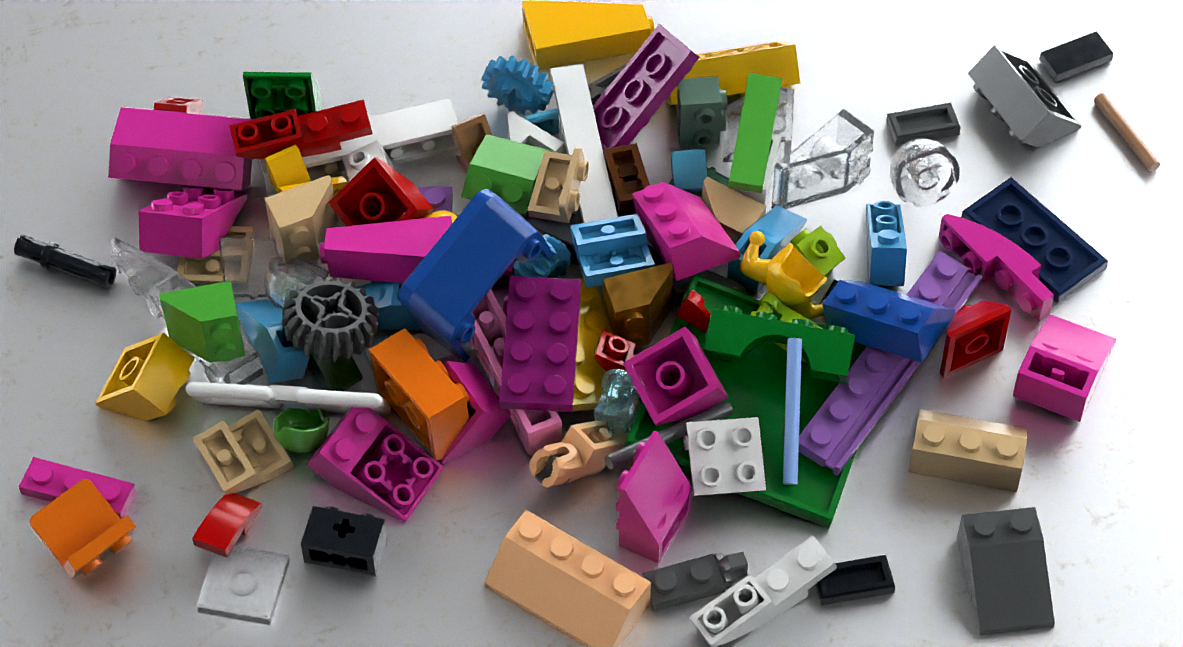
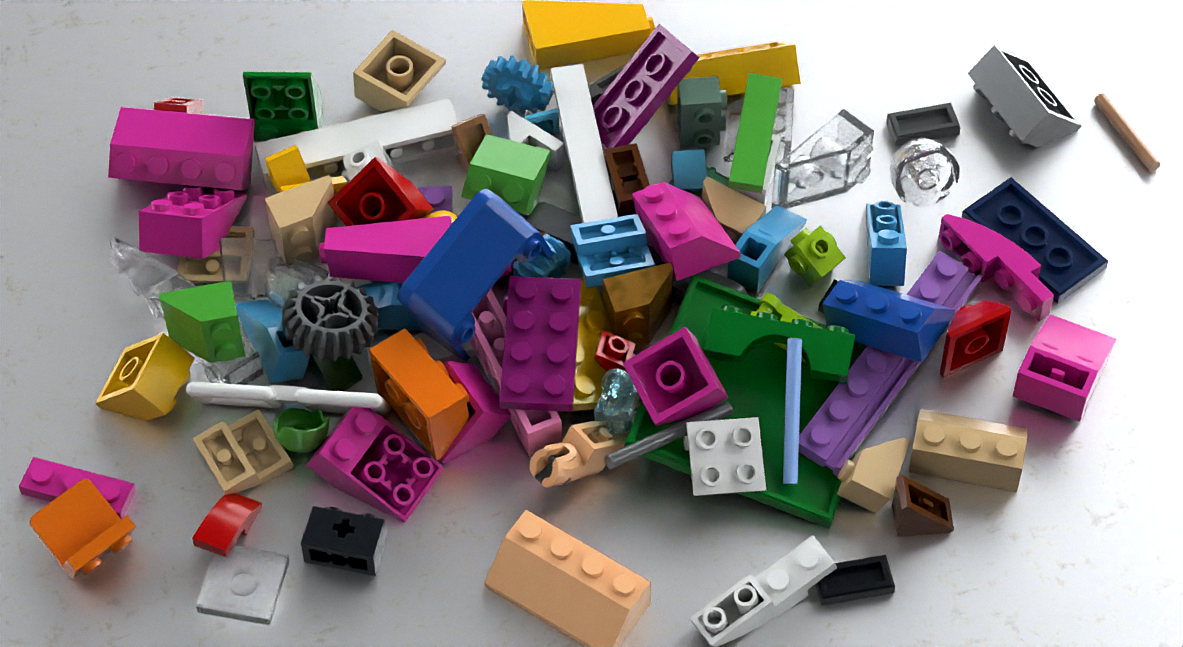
(52, 256): black pin -> none
(311, 132): red slope -> none
(395, 73): none -> tan slope
(558, 186): tan bracket -> none
(652, 500): dark pink slope -> none
(694, 311): red tile -> none
(694, 579): dark grey hinge -> none
(785, 276): yellow piece -> none
(872, 474): none -> tan slope
(920, 509): none -> reddish brown slope
(1006, 570): dark grey slope -> none
(1076, 56): black tile -> none

